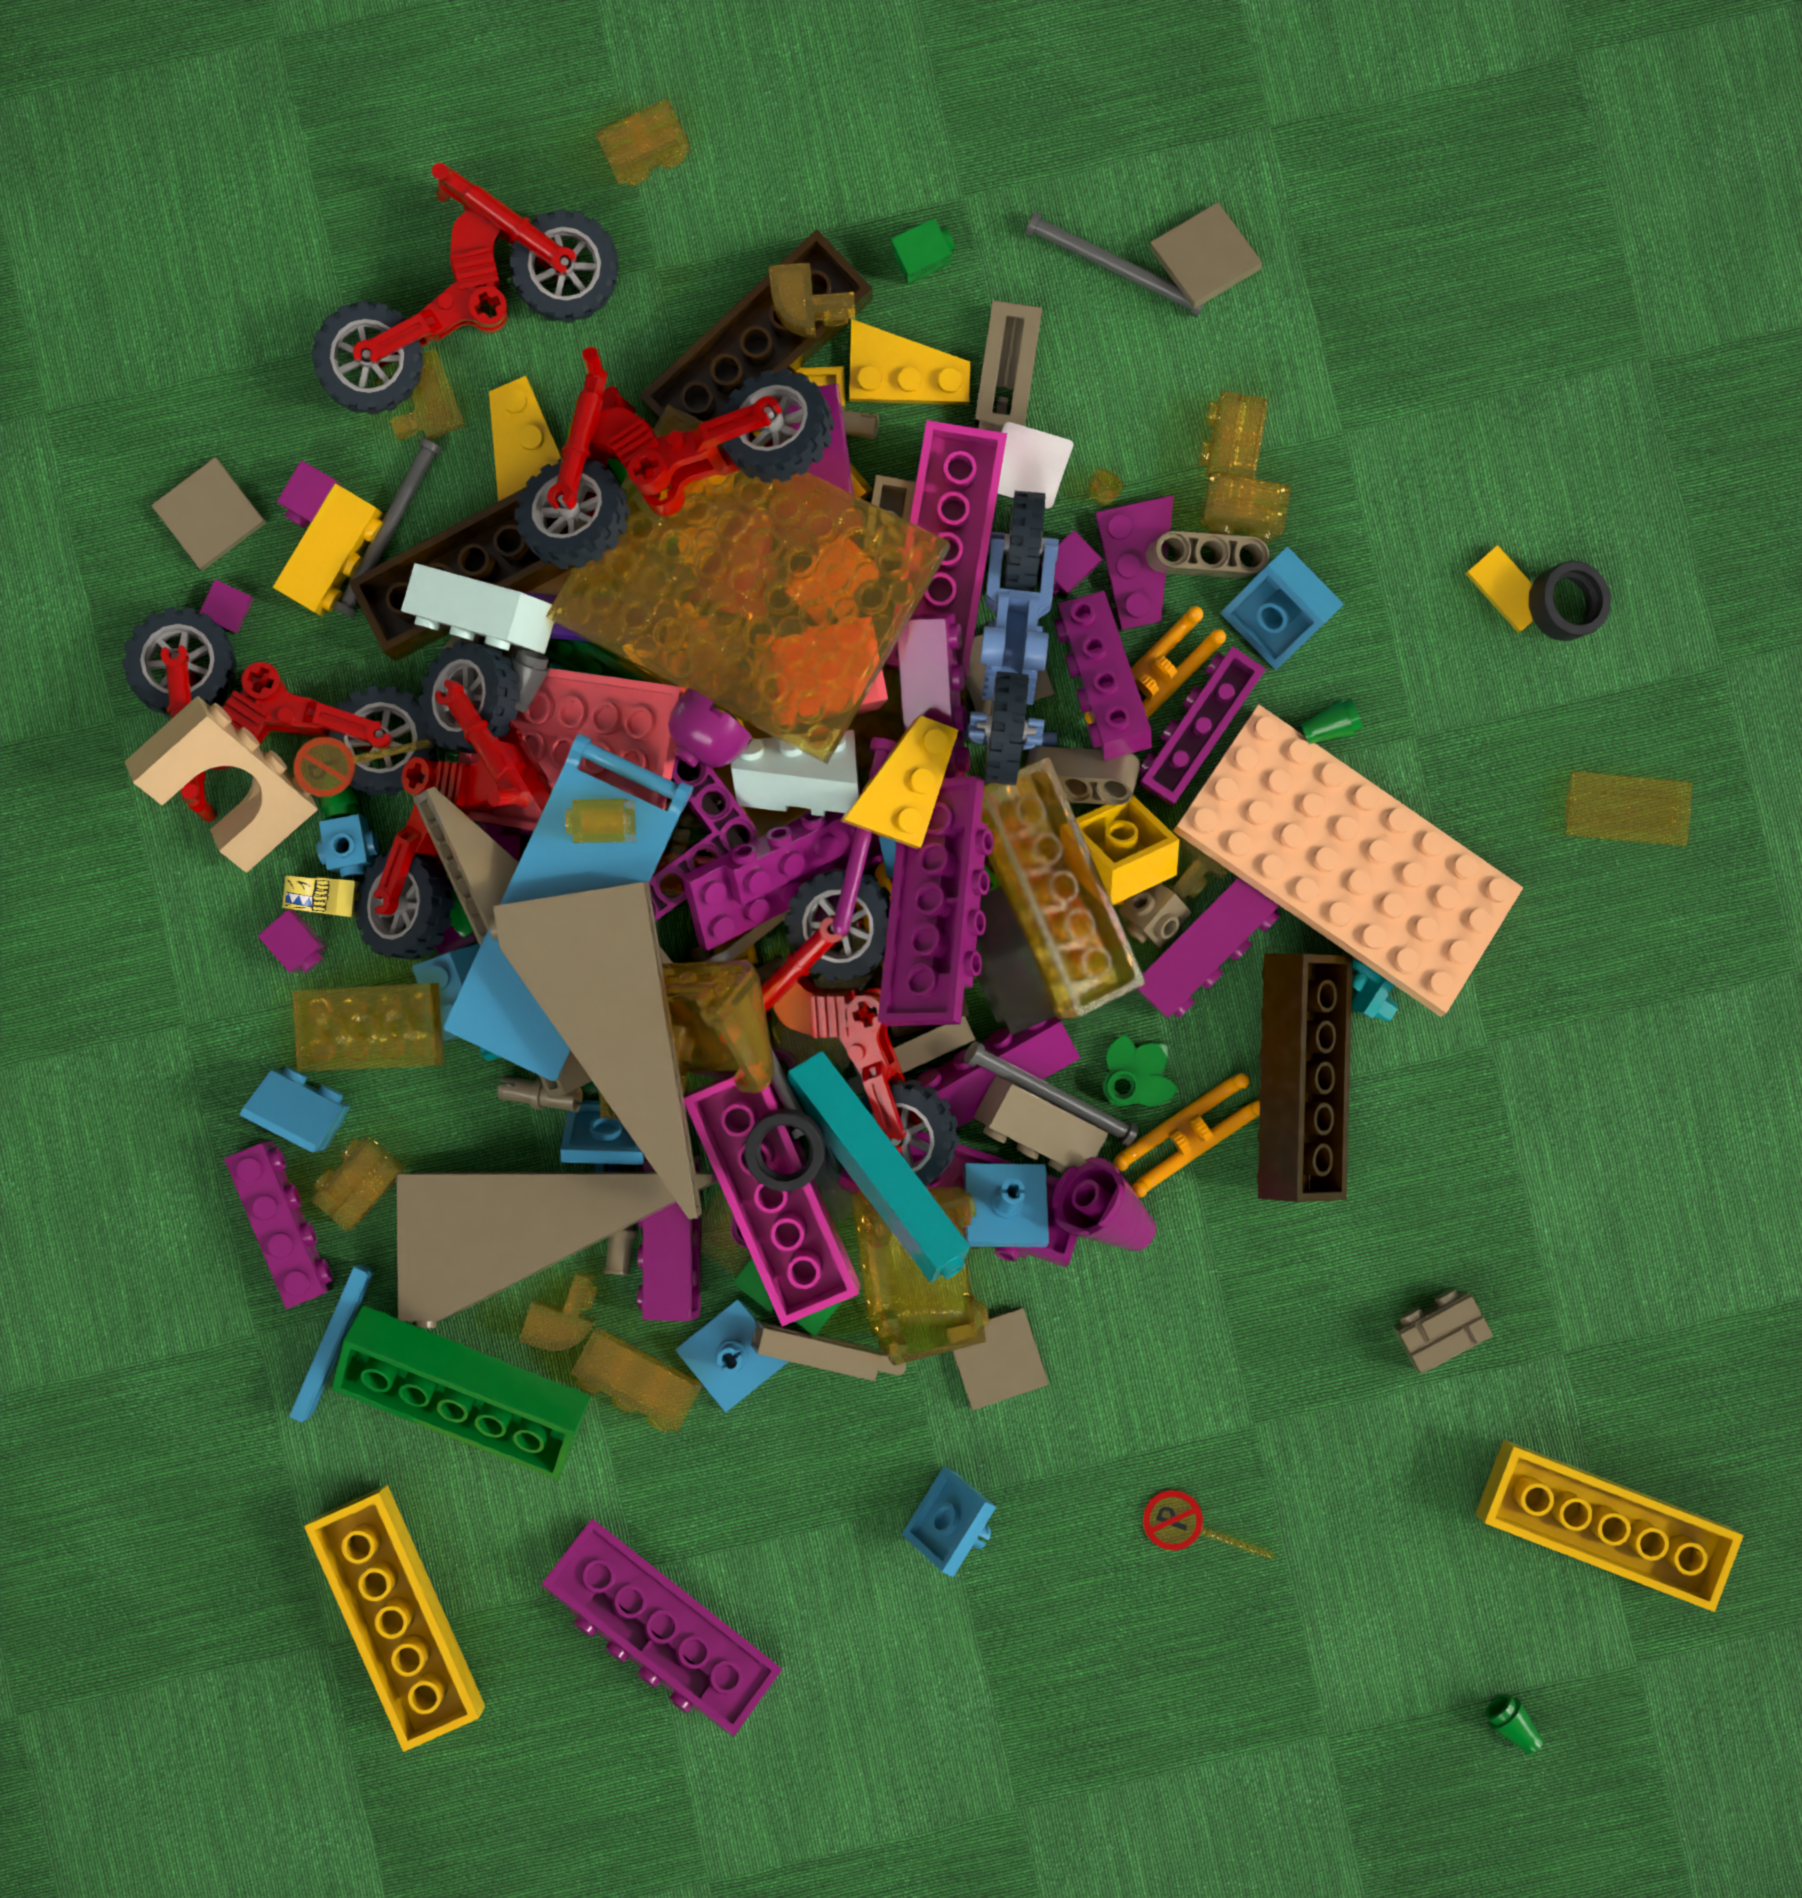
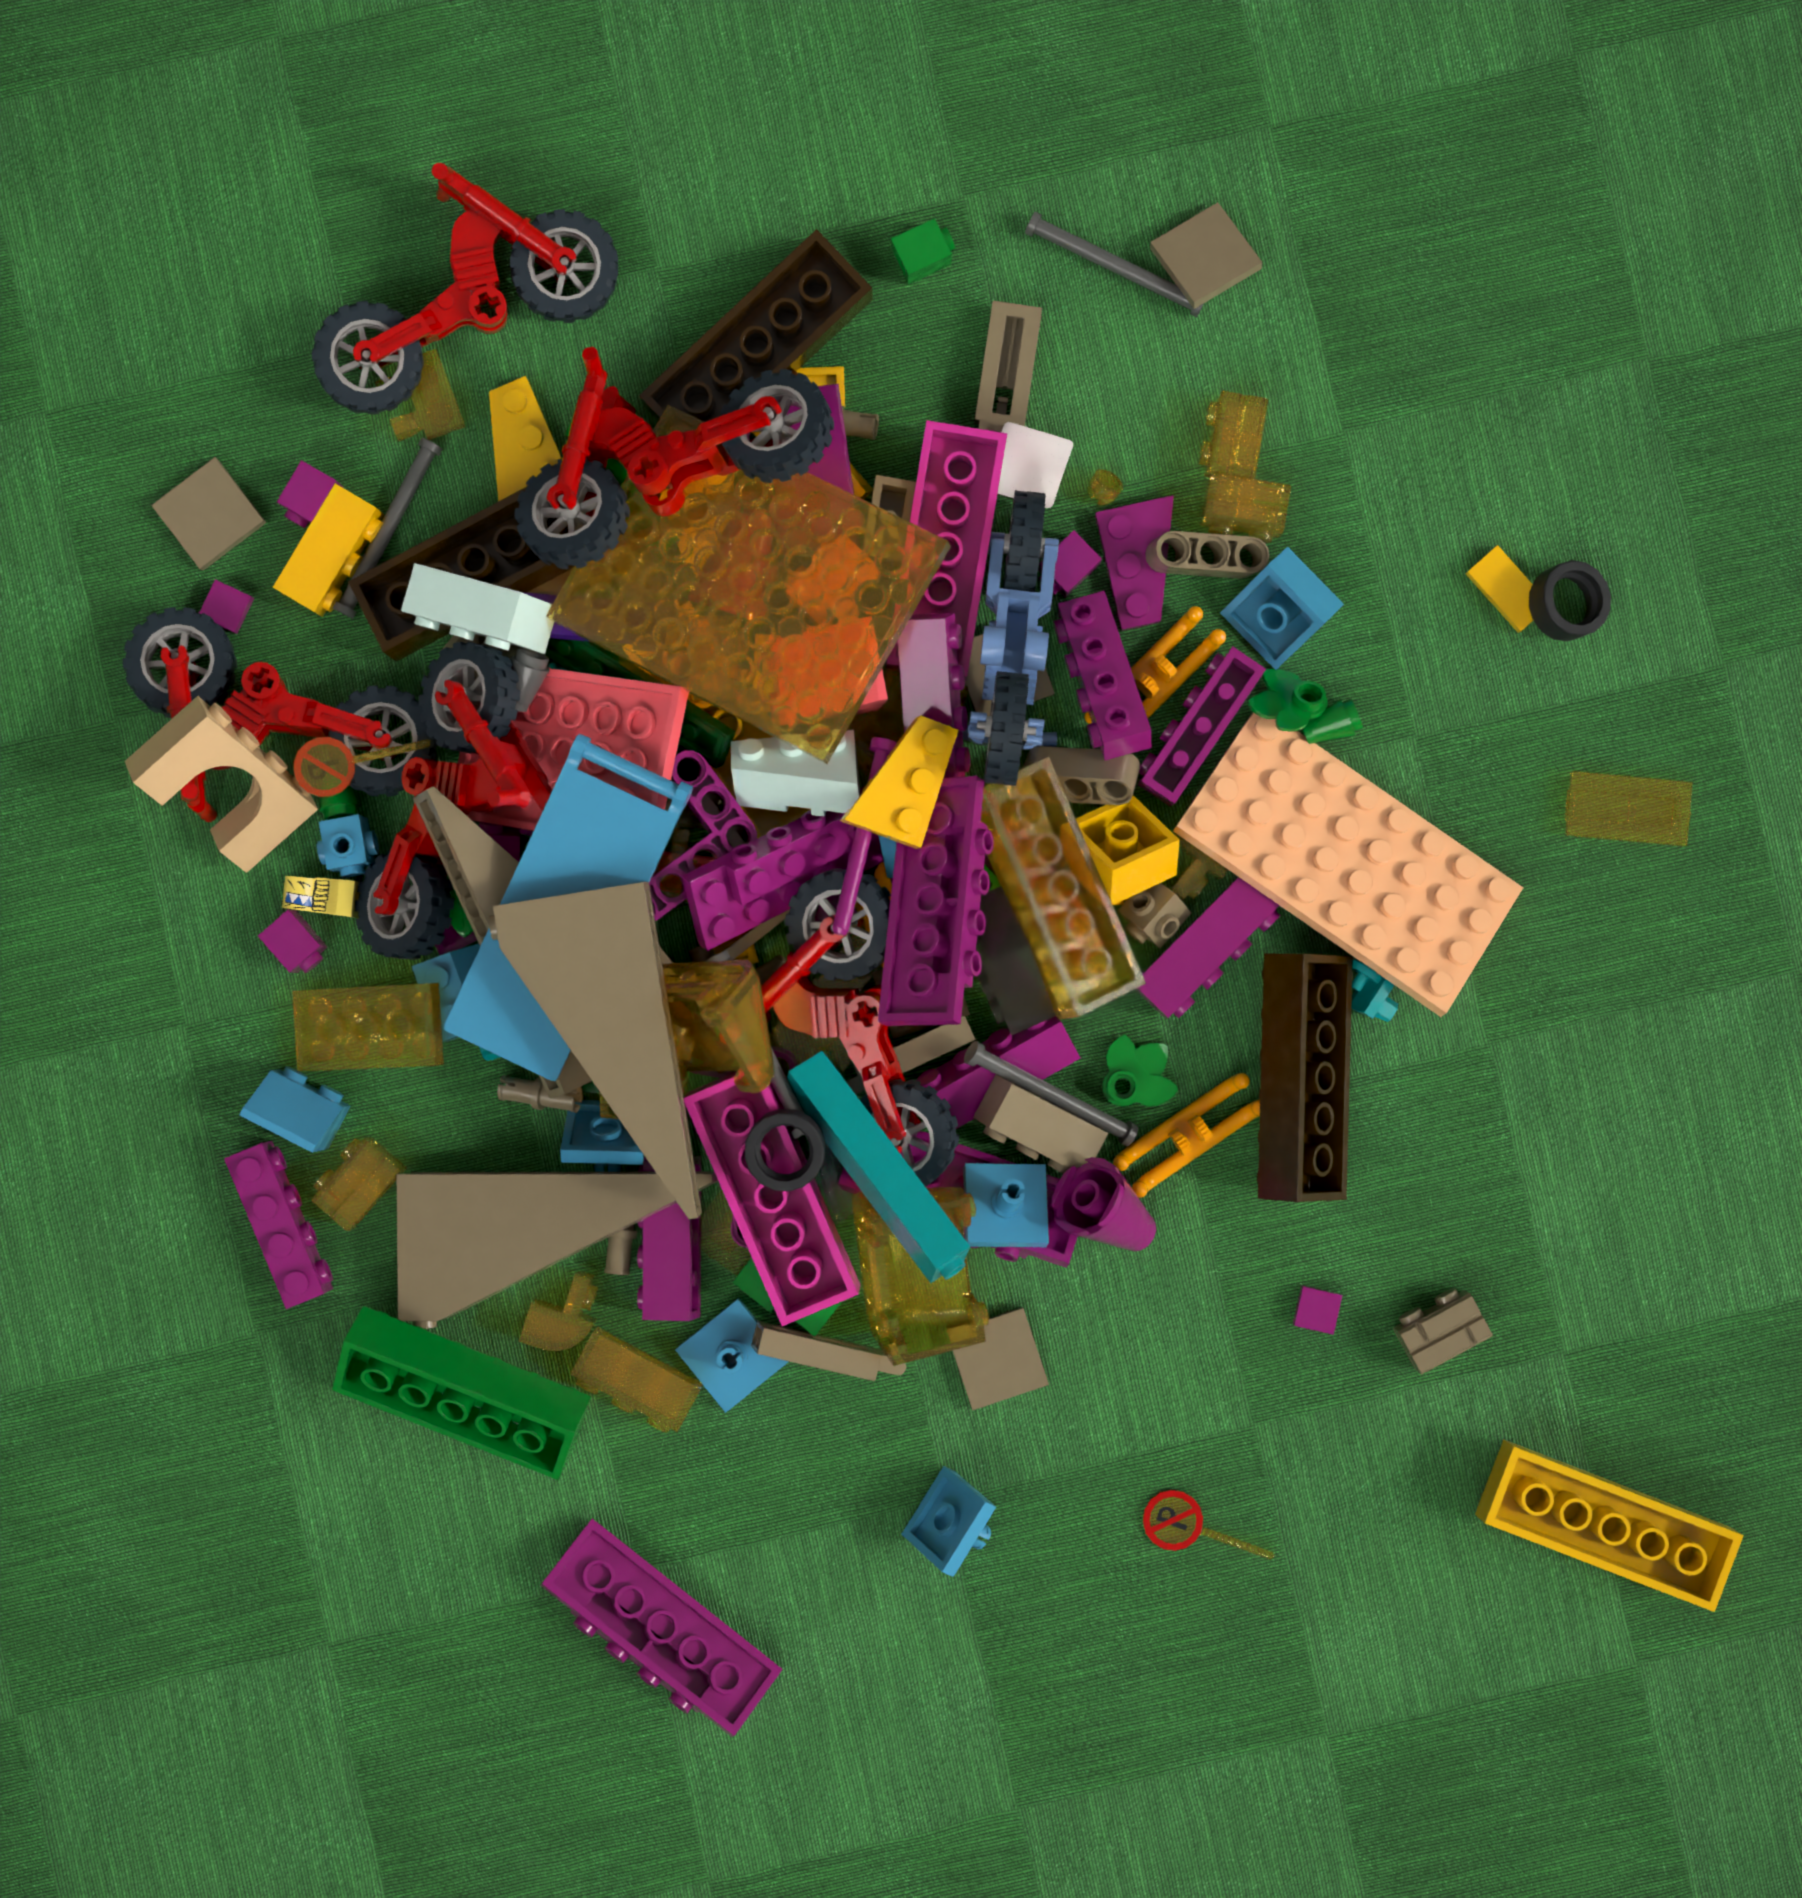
(332, 1343): dark azure tile -> none
(395, 1618): yellow brick -> none
(601, 821): clear yellow brick -> none
(643, 143): clear yellow brick -> none
(705, 732): magenta cylinder -> none
(798, 306): clear yellow brick -> none
(903, 371): yellow wing -> none
(1289, 700): none -> green plate
(1317, 1309): none -> magenta tile
(1512, 1721): green cone -> none

